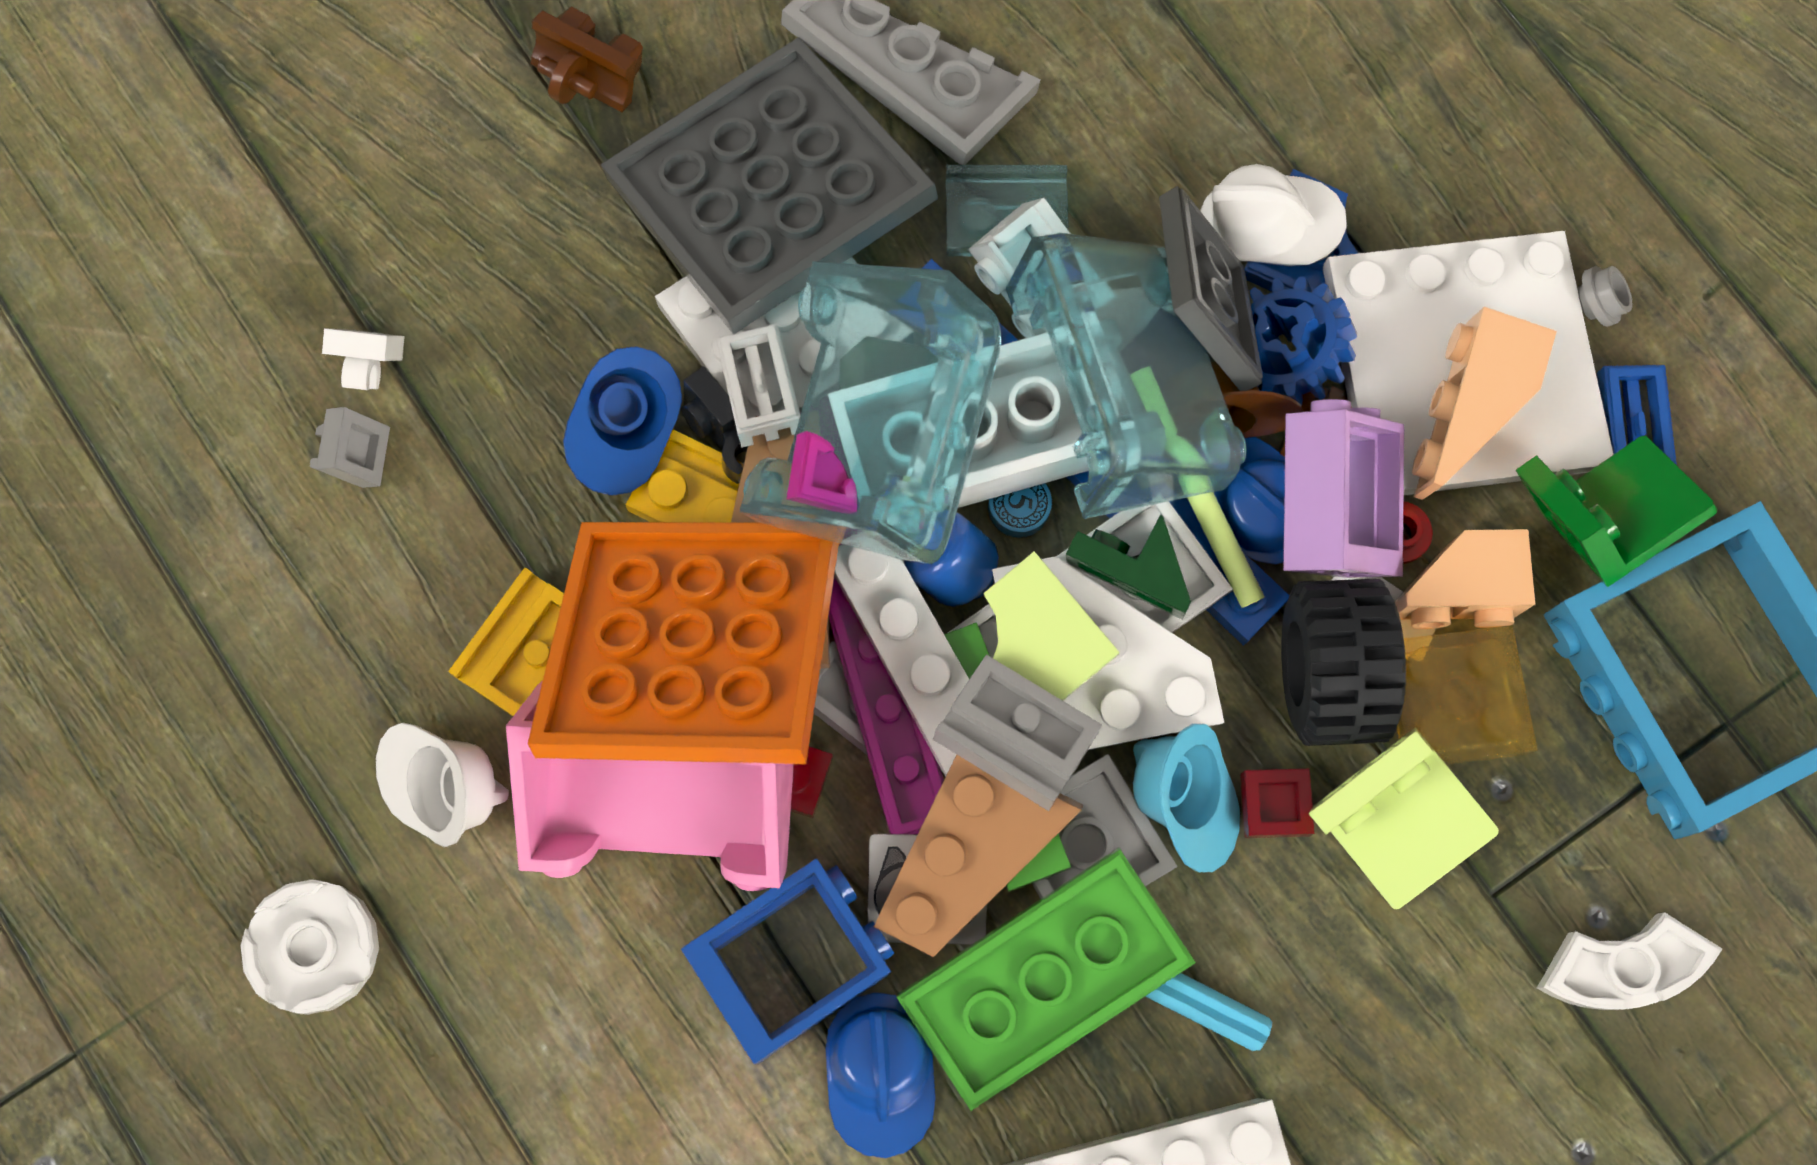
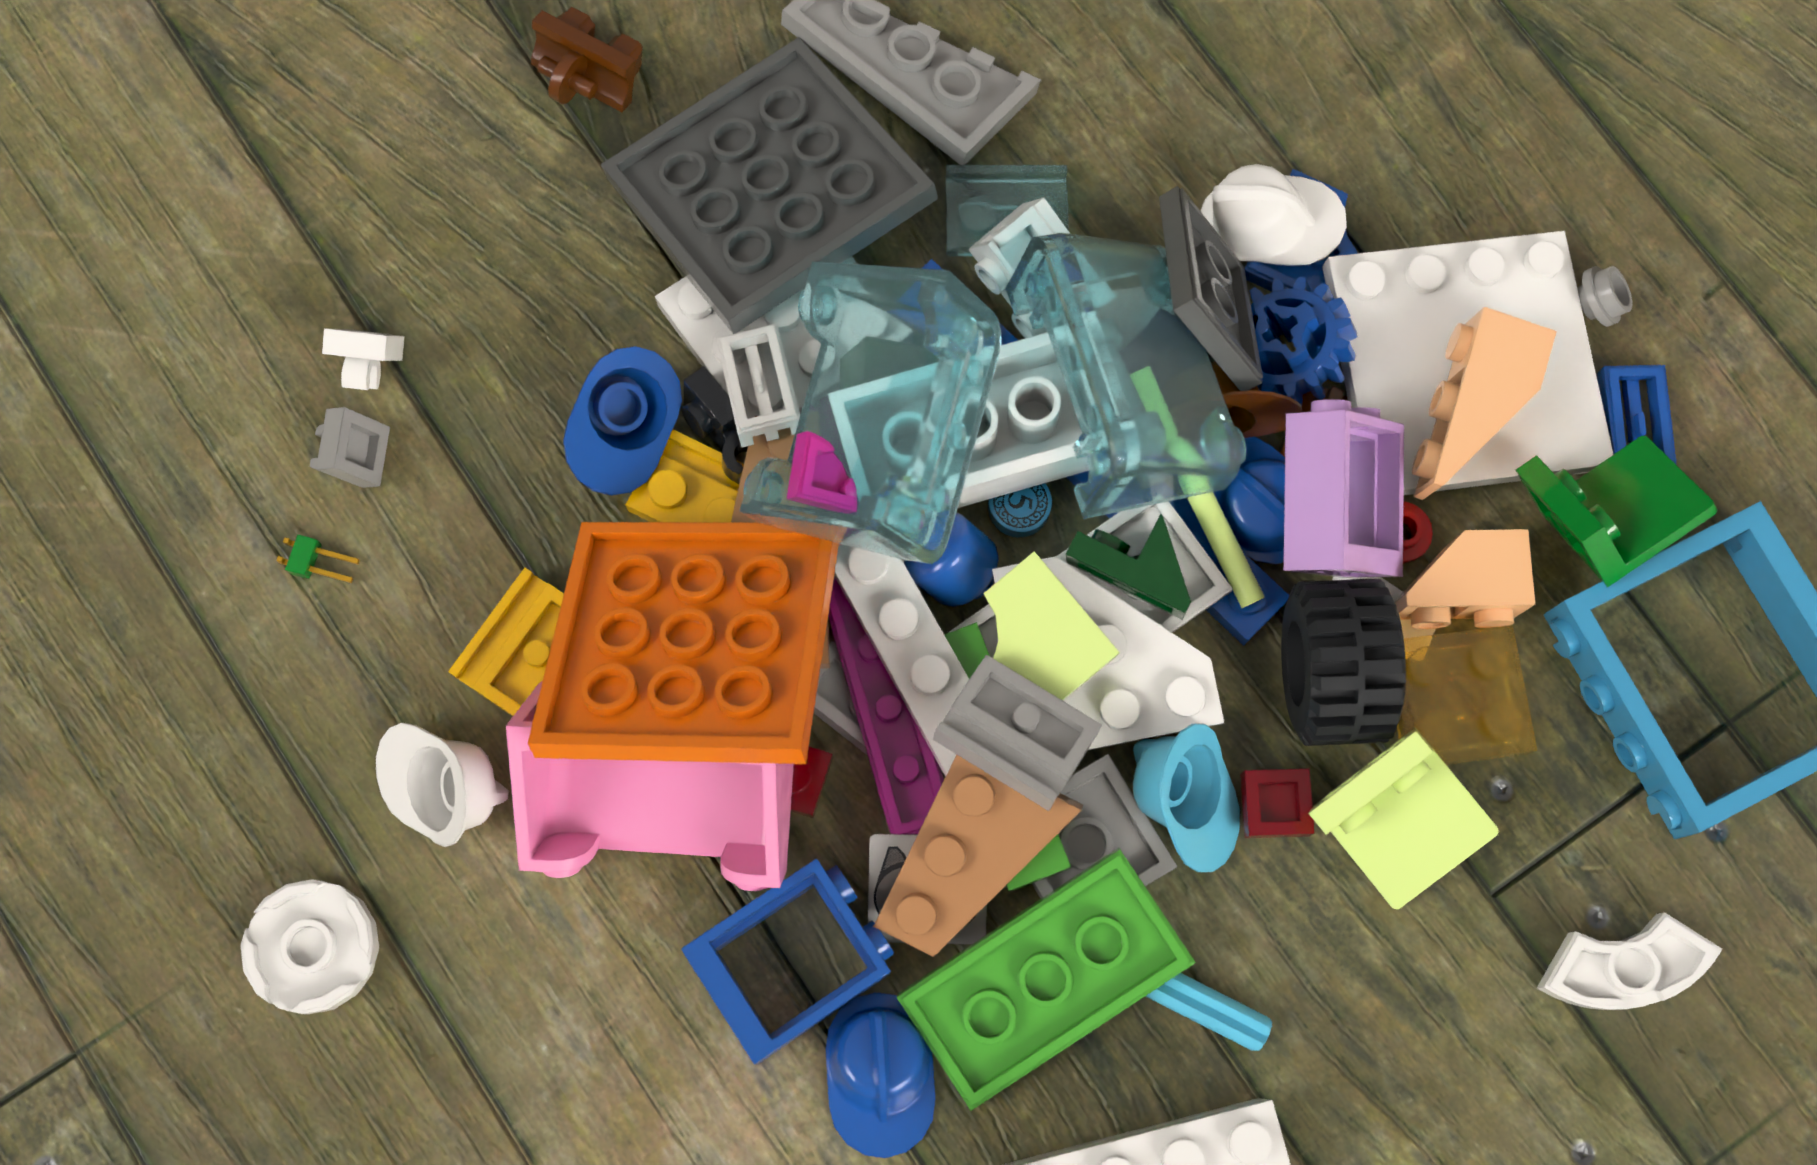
(304, 556): none -> green piece

